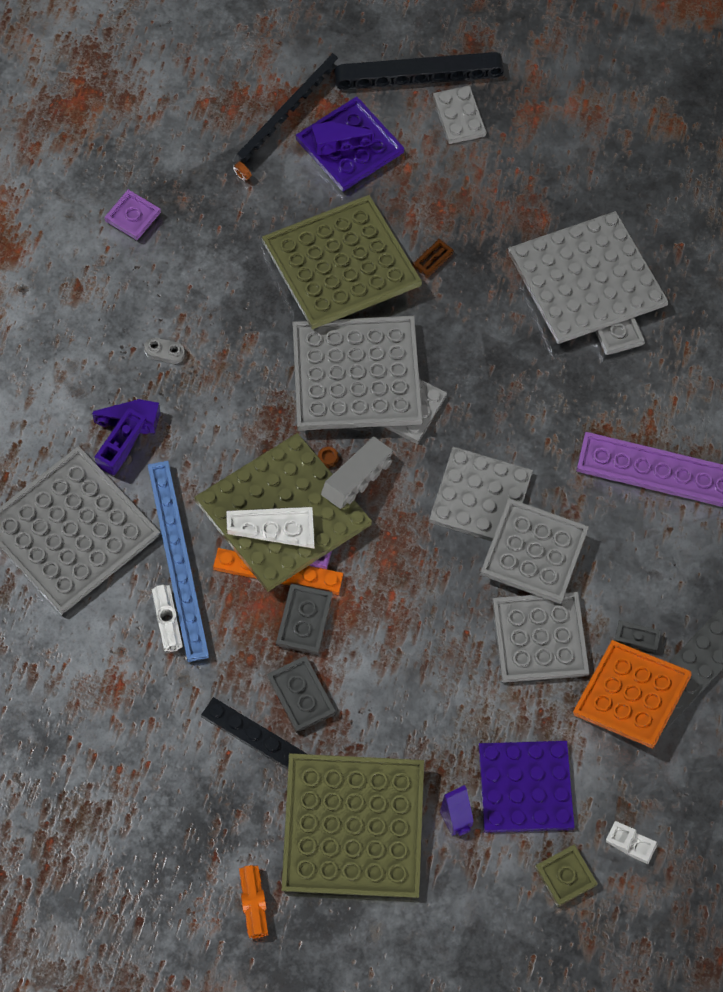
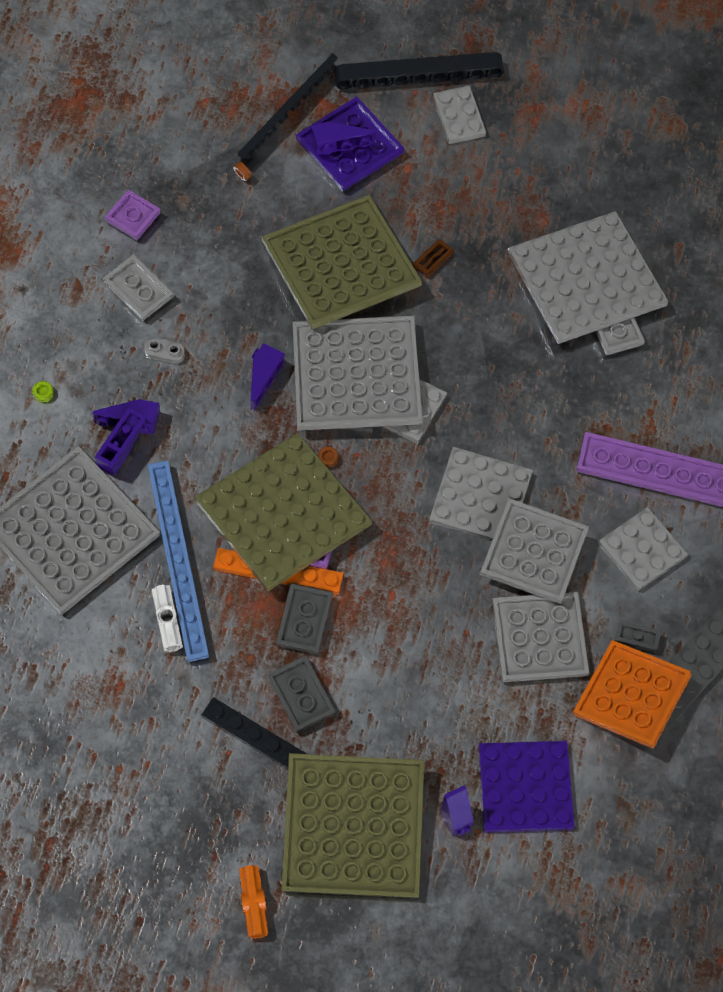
(43, 391): none -> lime tile
(138, 287): none -> light grey plate
(266, 366): none -> dark purple slope
(280, 525): white wing -> none
(357, 473): light grey brick -> none
(566, 875): olive plate -> none
(631, 843): white slope -> none
(642, 549): none -> light grey plate

